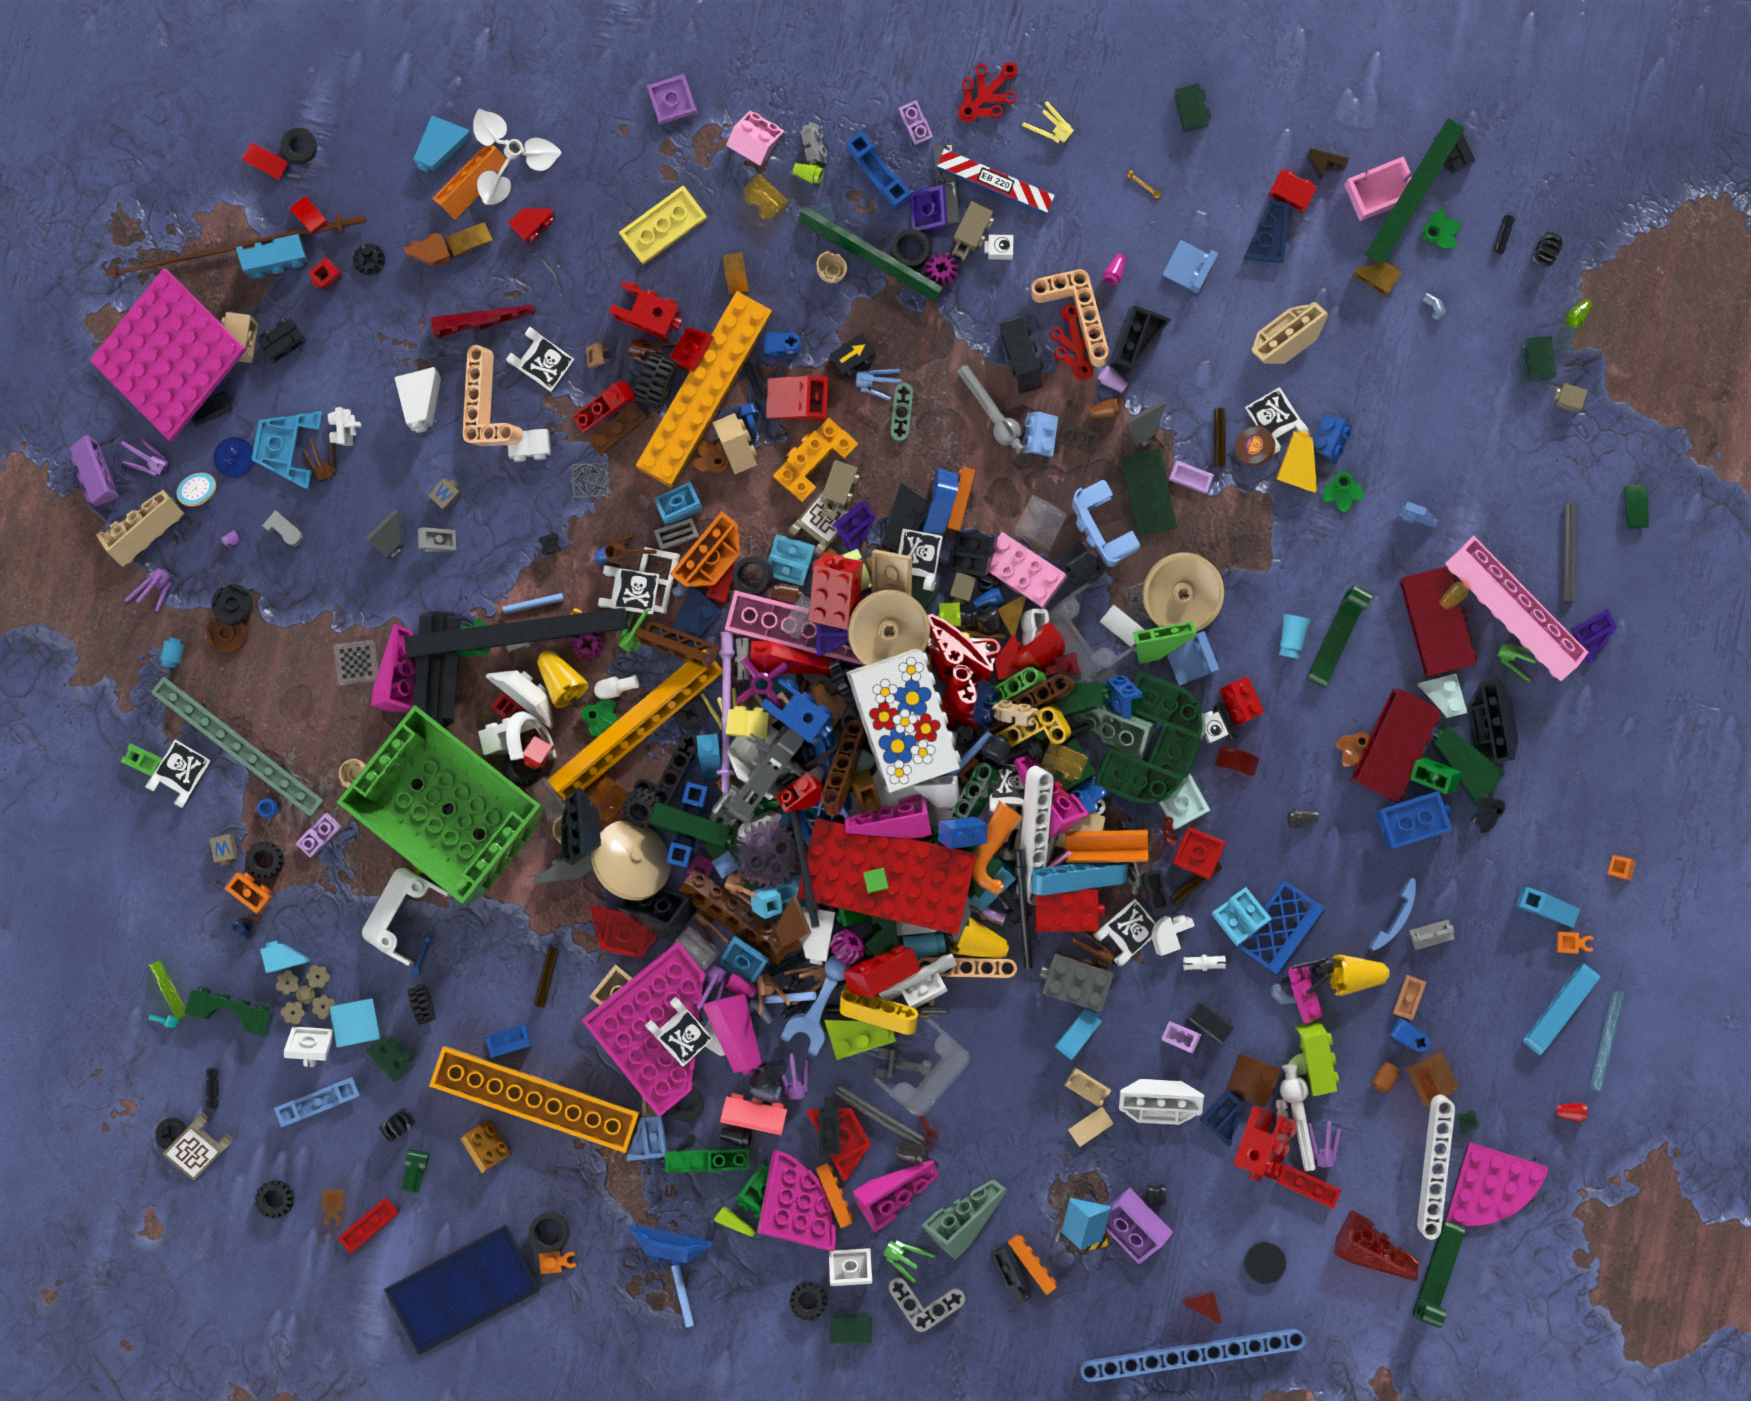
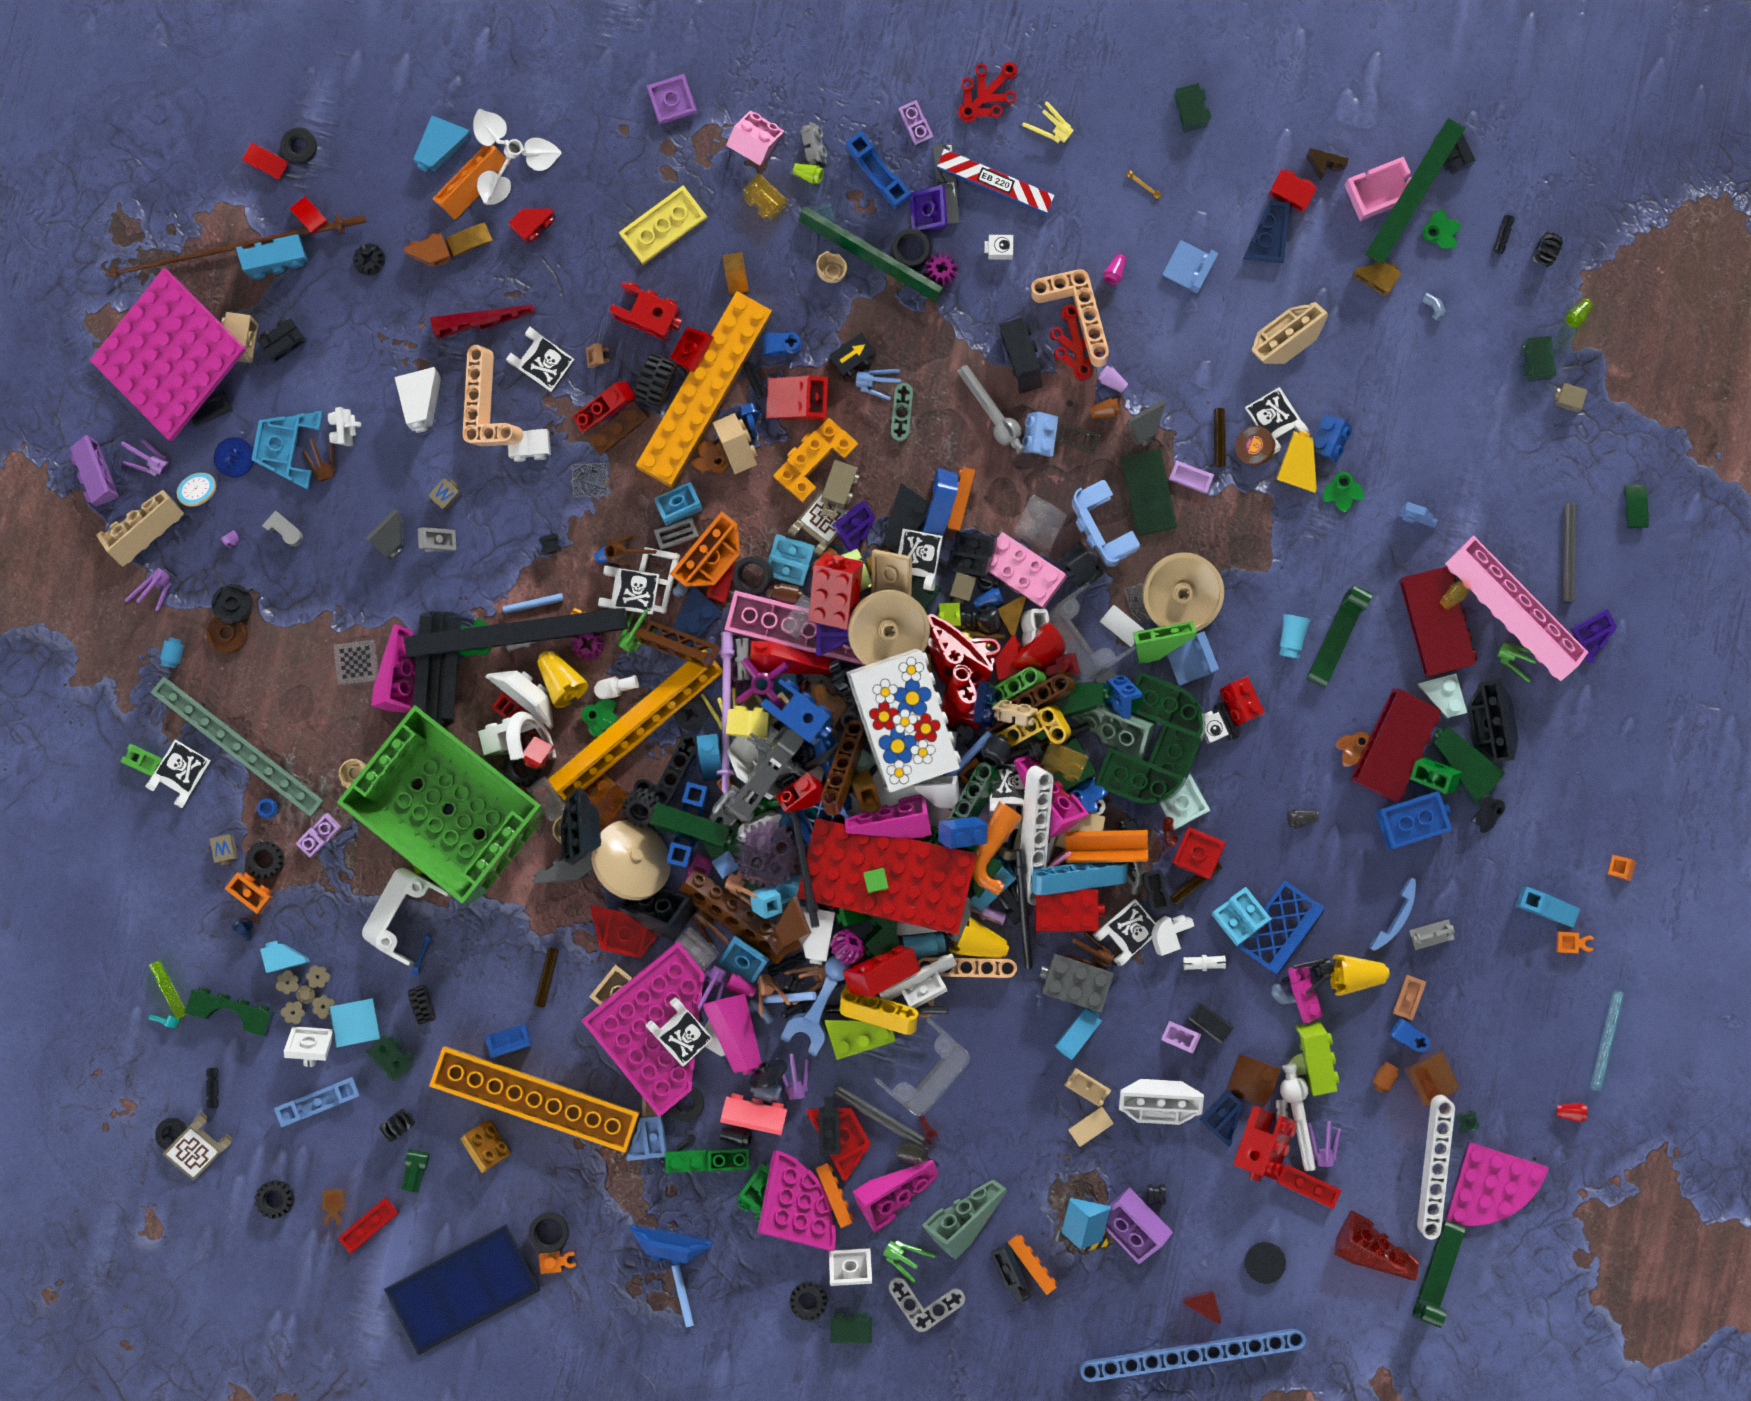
(322, 268): red brick -> none
(640, 348): reddish brown plant -> none
(731, 1220): lime slope -> none
(924, 1068): dark grey bar -> none
(972, 229): dark tan brick -> none
(1136, 336): black wedge -> none
(1237, 761): clear red slope -> none
(1561, 1009): dark azure beam -> none

